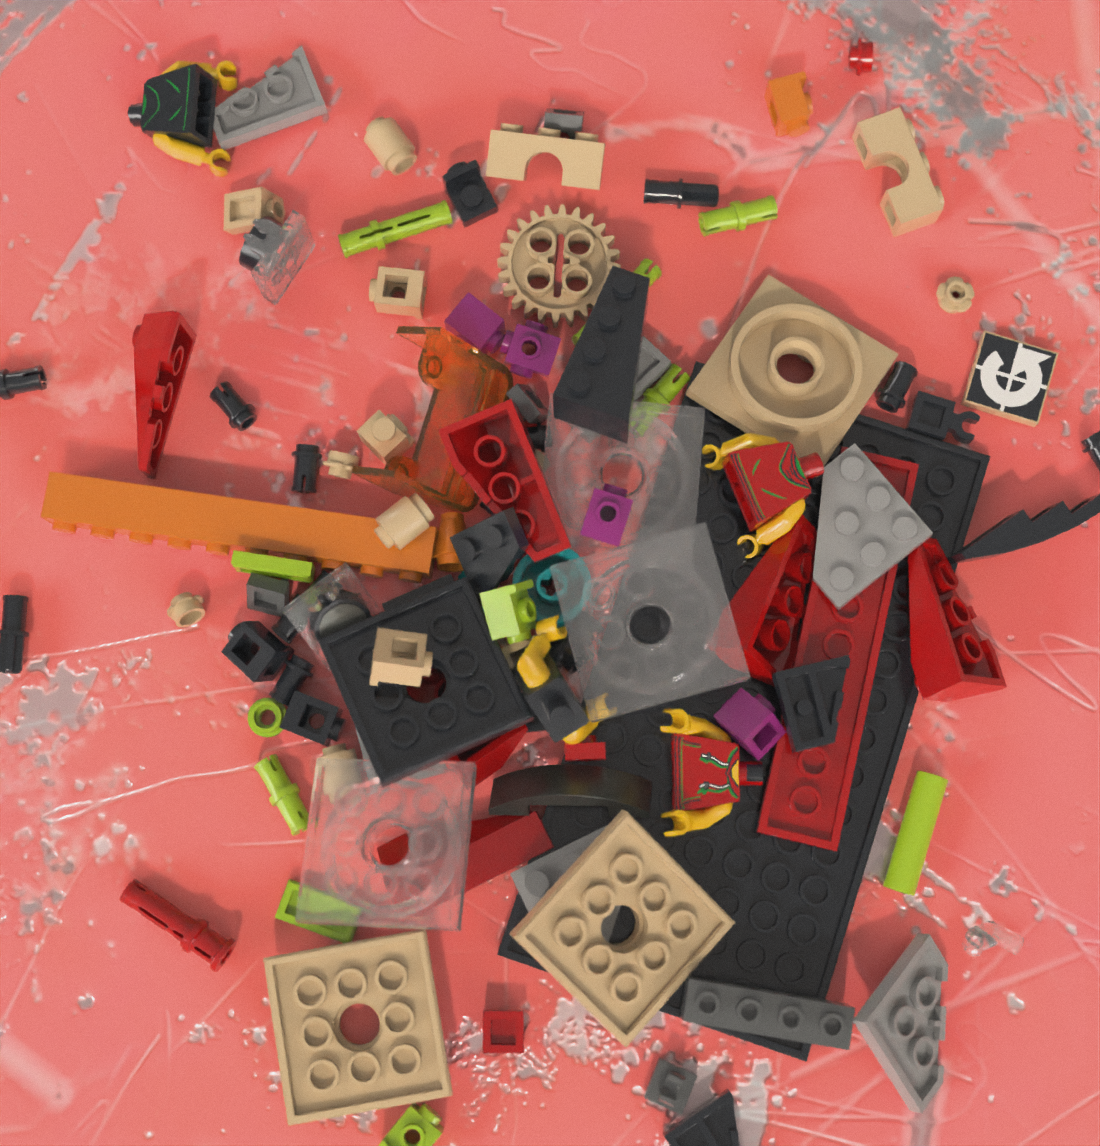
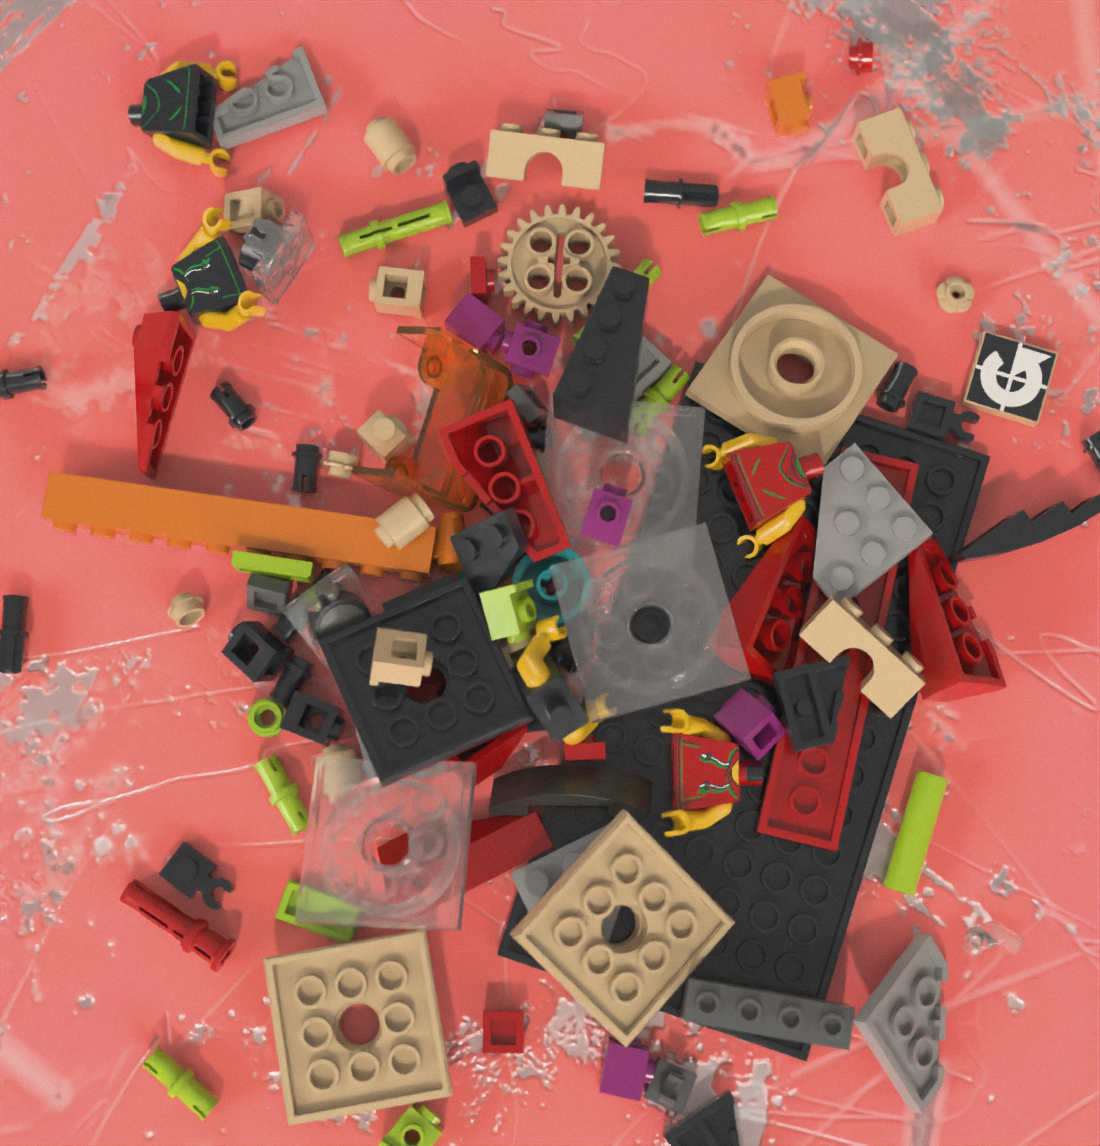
(180, 1083): none -> lime pin
(191, 872): none -> black plate
(211, 280): none -> torso
(481, 278): none -> red plate
(626, 1069): none -> magenta brick
(839, 627): none -> tan arch

